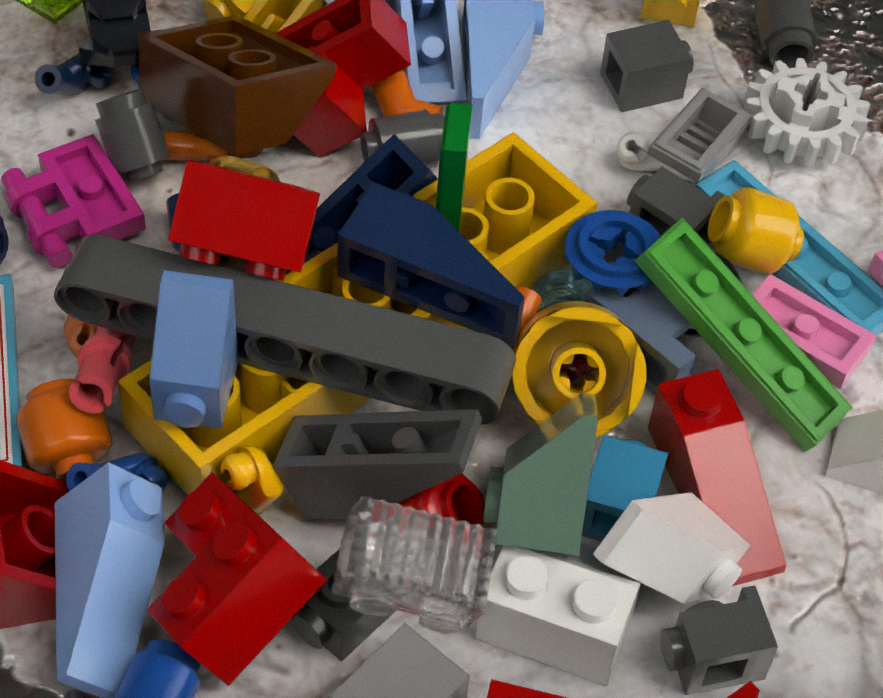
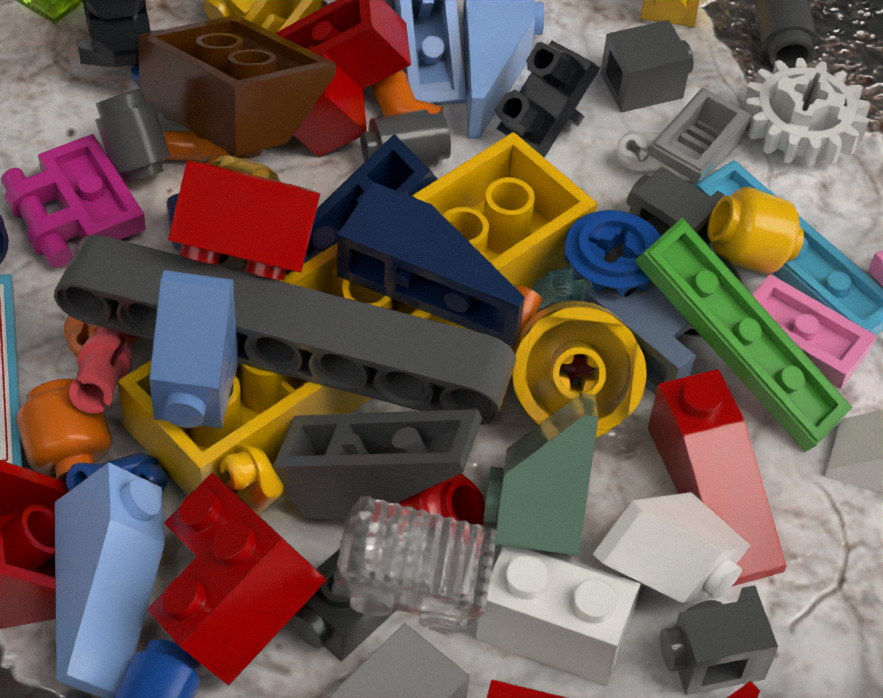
(71, 77): dark blue arm -> none
(453, 162): green tile -> none
(547, 96): none -> black hips
(620, 474): dark azure brick -> none

